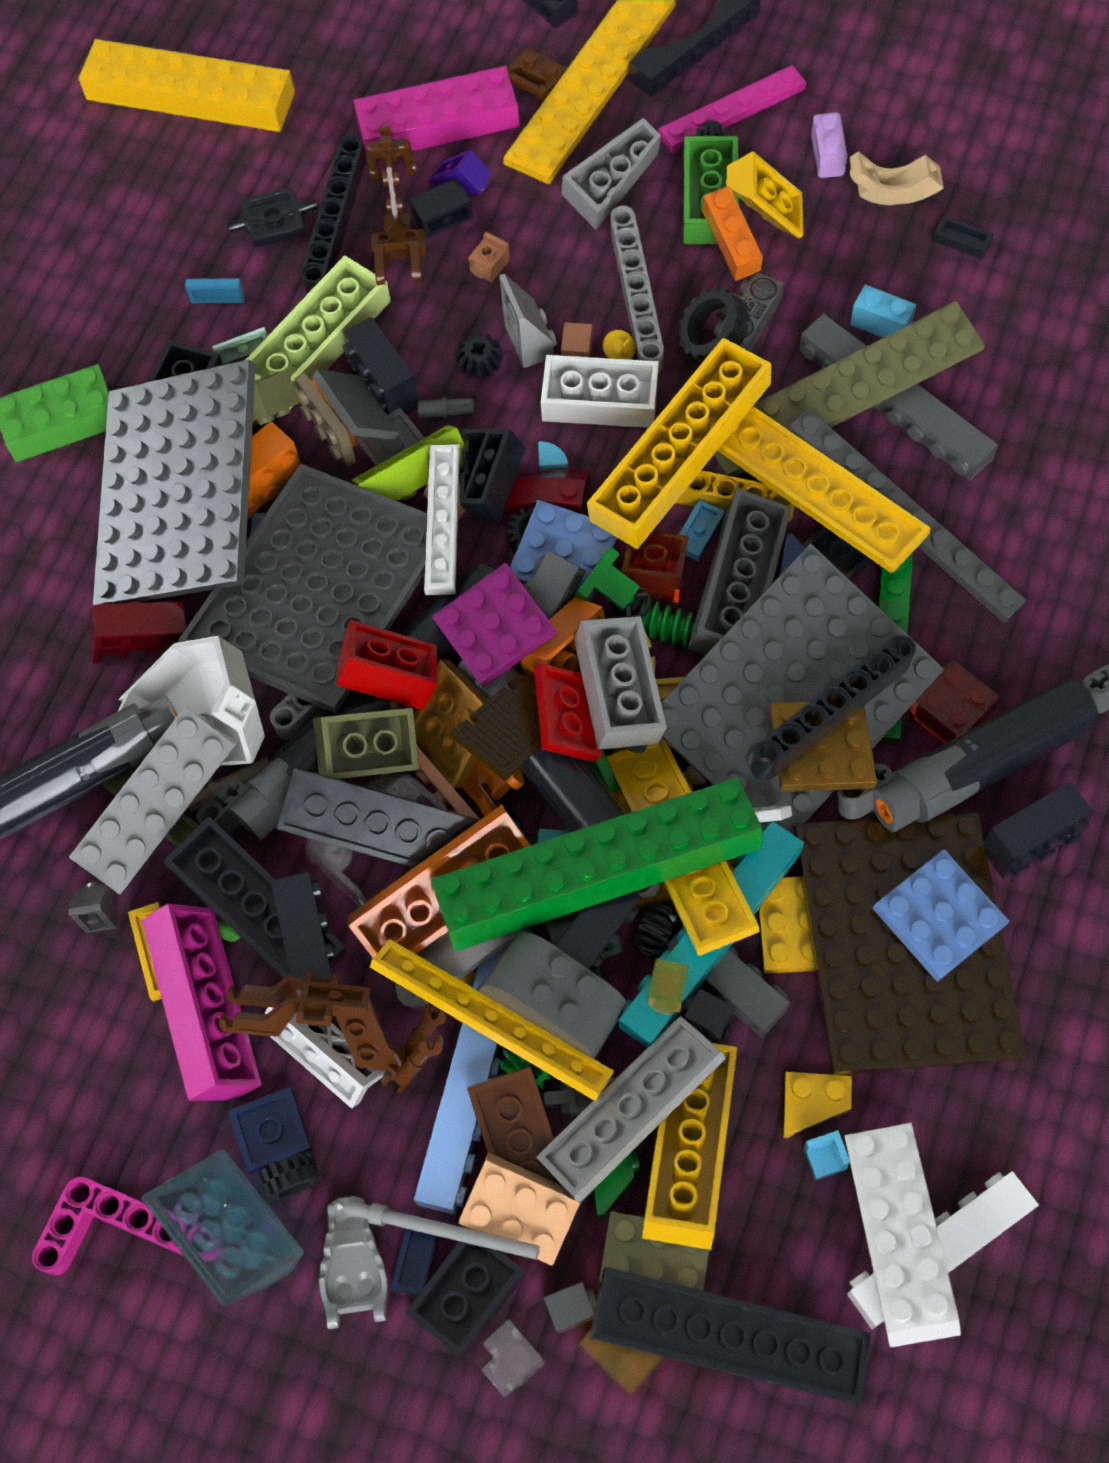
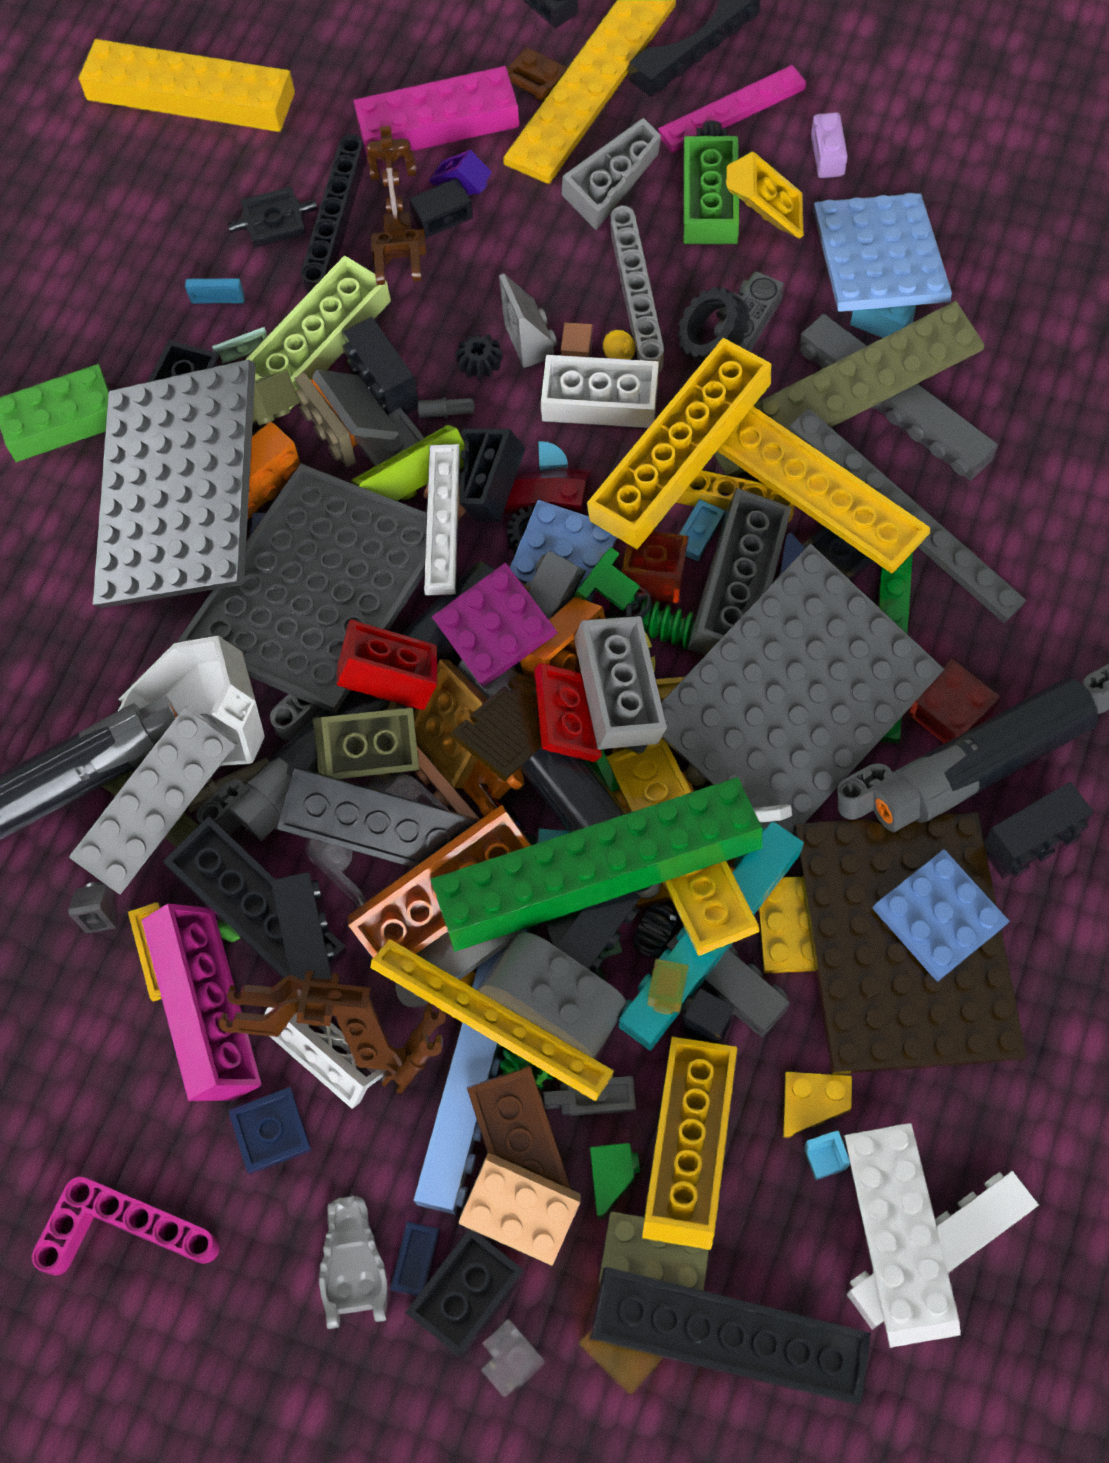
(134, 627): dark red wedge -> none
(224, 1228): clear light blue slope -> none
(288, 1177): black tyre -> none
(381, 1215): light grey bar -> none
(489, 257): nougat brick -> none
(571, 1307): dark grey brick -> none
(630, 1108): light grey plate -> none
(732, 233): orange brick -> none
(826, 717): black beam -> none
(836, 762): pearl gold plate -> none
(881, 252): none -> light blue plate
(896, 185): tan arch -> none
(963, 237): black tile -> none

